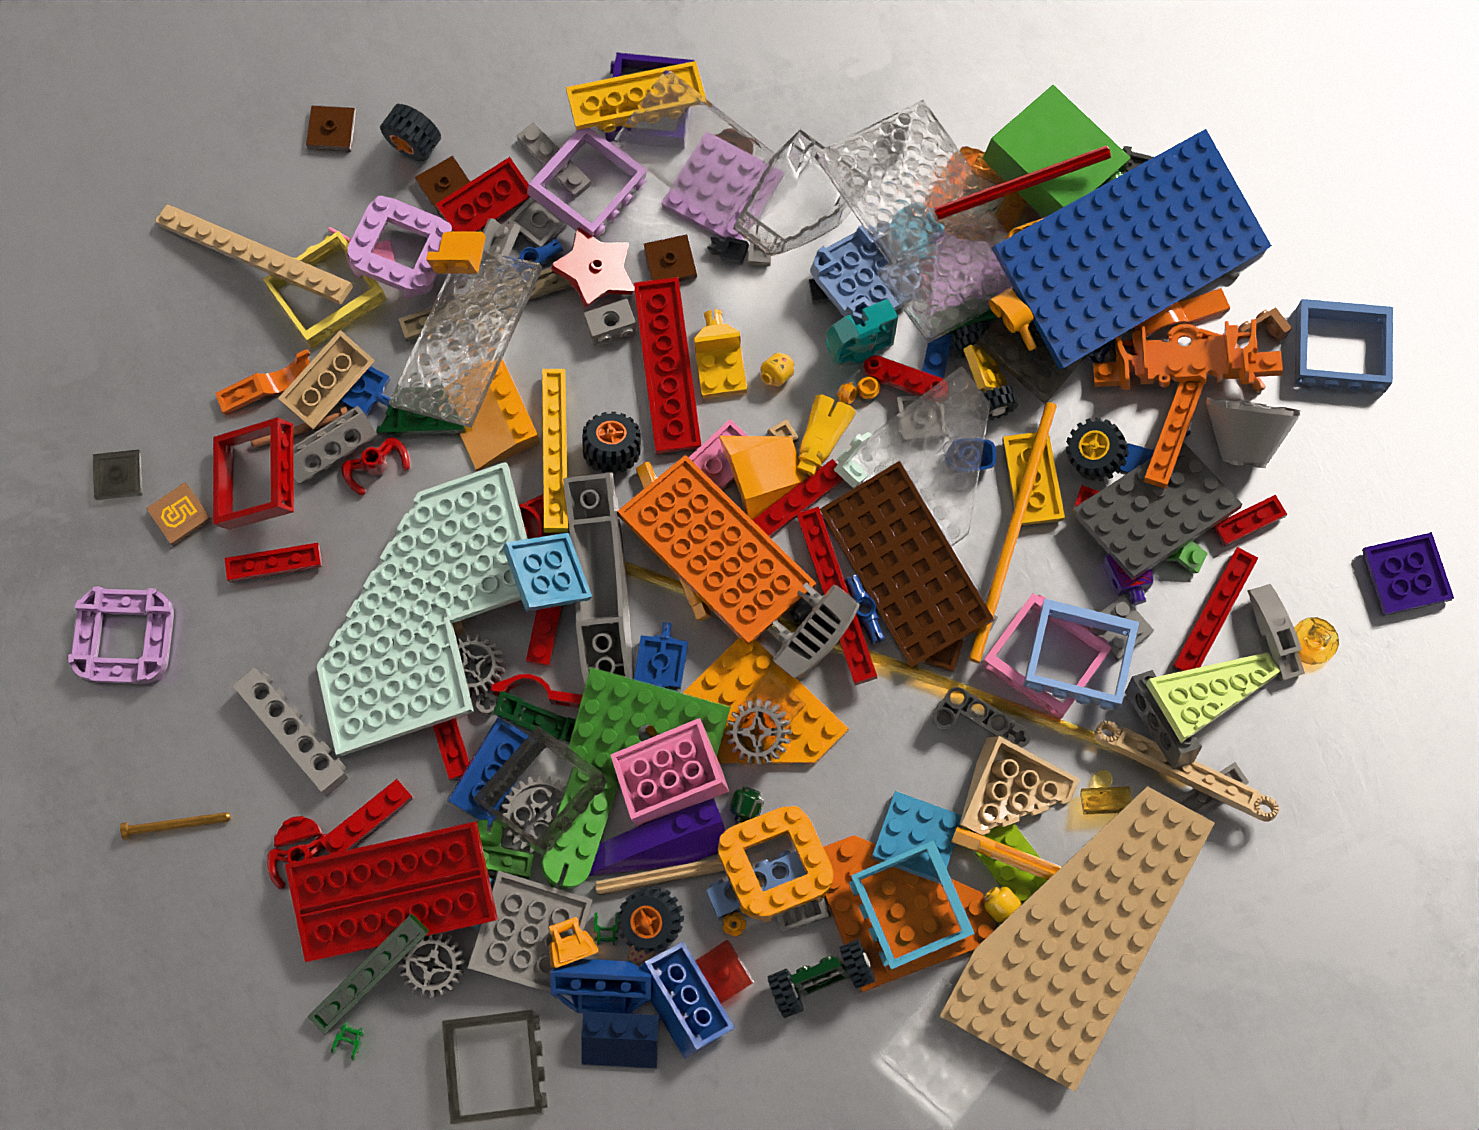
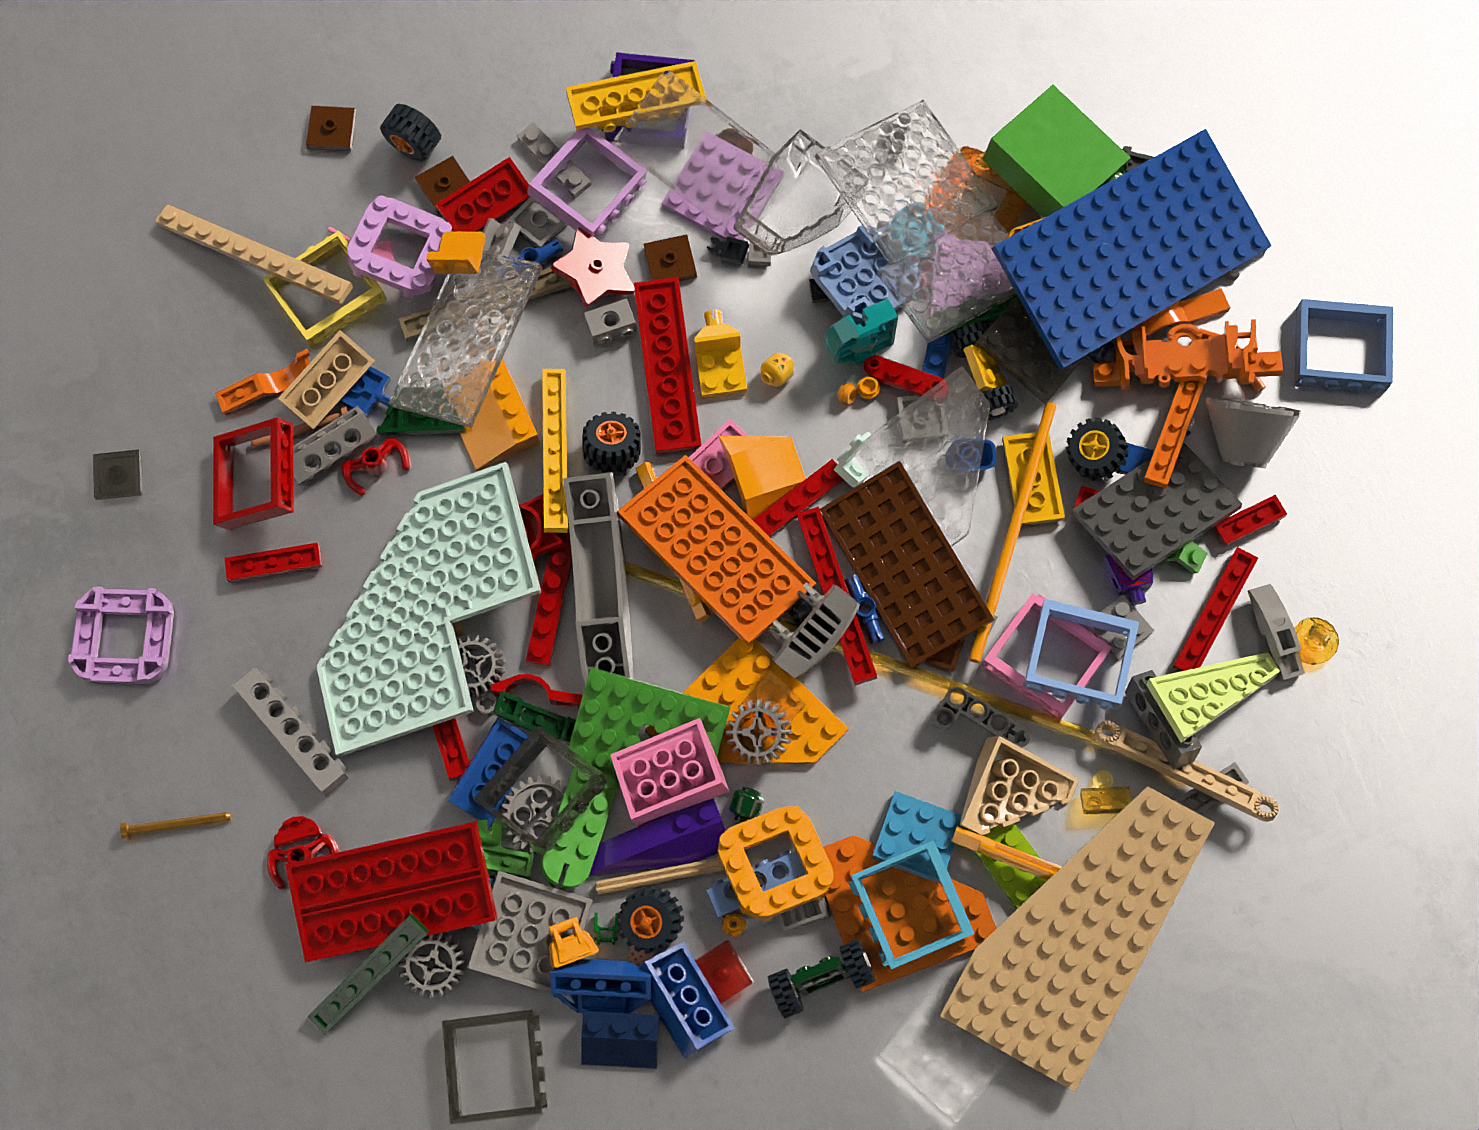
(178, 514): medium nougat tile -> none
(340, 1037): green piece -> none
(367, 818): red plate -> none
(547, 571): dark azure plate -> none
(661, 659): blue plate -> none
(783, 429): tan tile -> none
(823, 432): yellow piece -> none
(1001, 903): yellow head -> none
(1015, 315): light orange beam -> none
(1022, 182): red axle -> none
(1275, 323): medium nougat bracket -> none
(1407, 574): dark purple plate -> none

